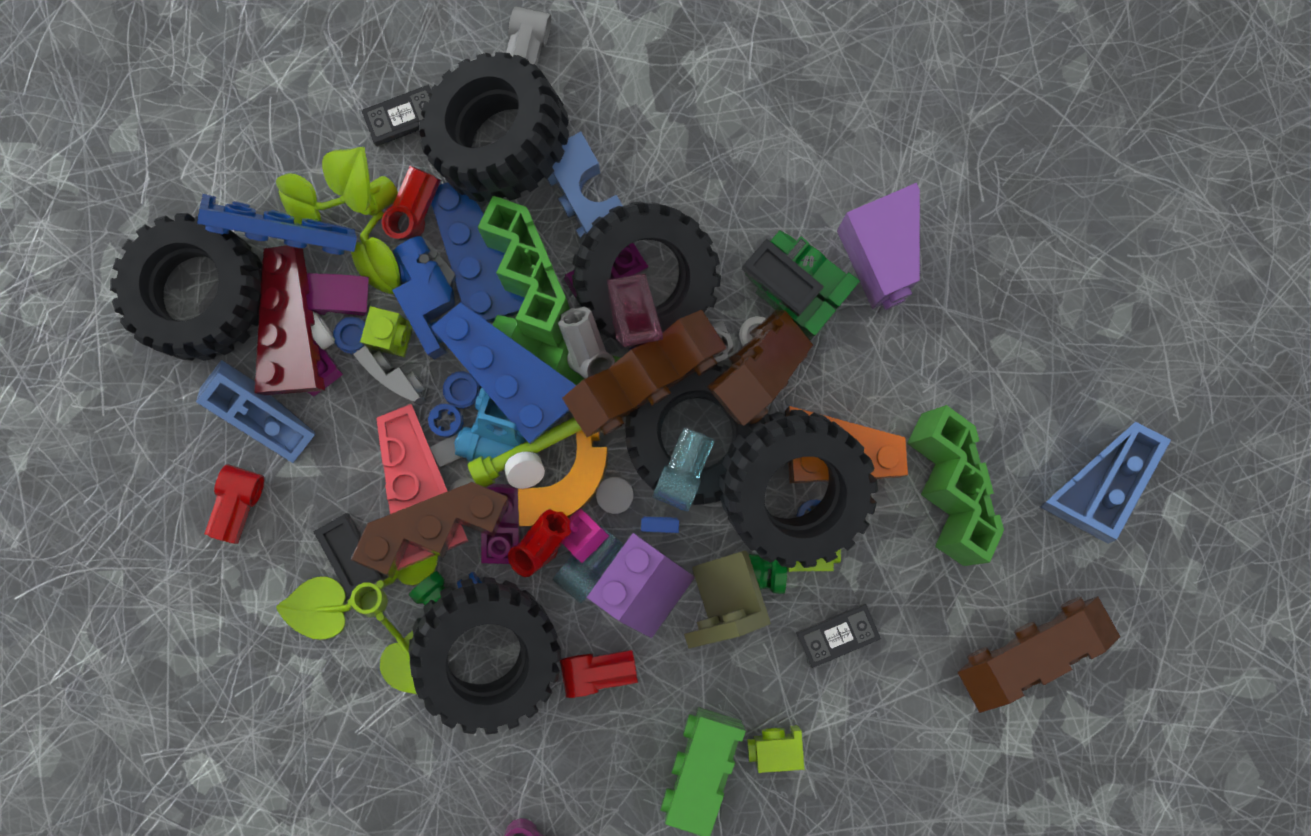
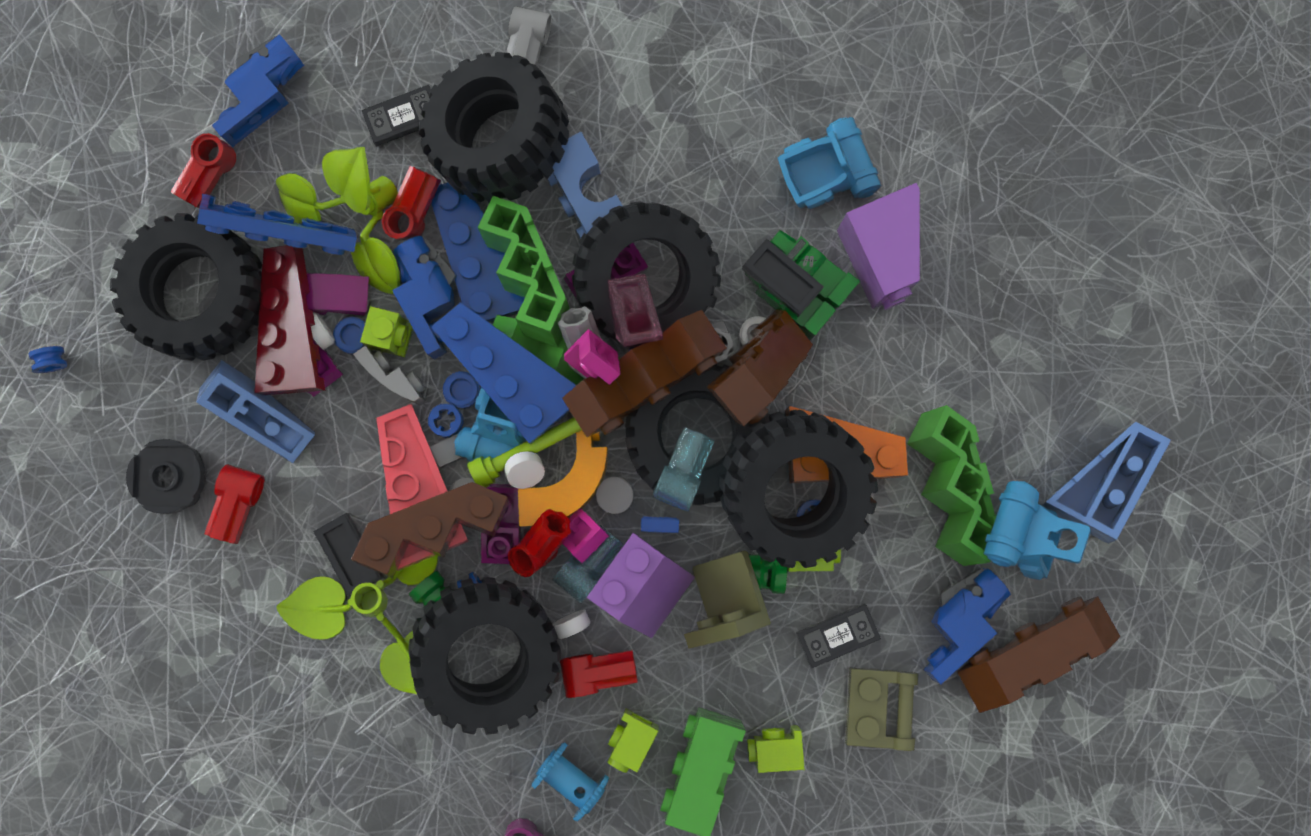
(47, 359): none -> blue bush
(182, 491): none -> black plate
(201, 174): none -> red piece
(255, 87): none -> blue plate
(565, 779): none -> dark azure hose
(571, 624): none -> white tile
(593, 357): none -> dark pink bracket
(631, 742): none -> lime brick
(829, 165): none -> dark azure piece
(868, 708): none -> olive plate
(963, 621): none -> blue plate
(1030, 533): none -> dark azure piece

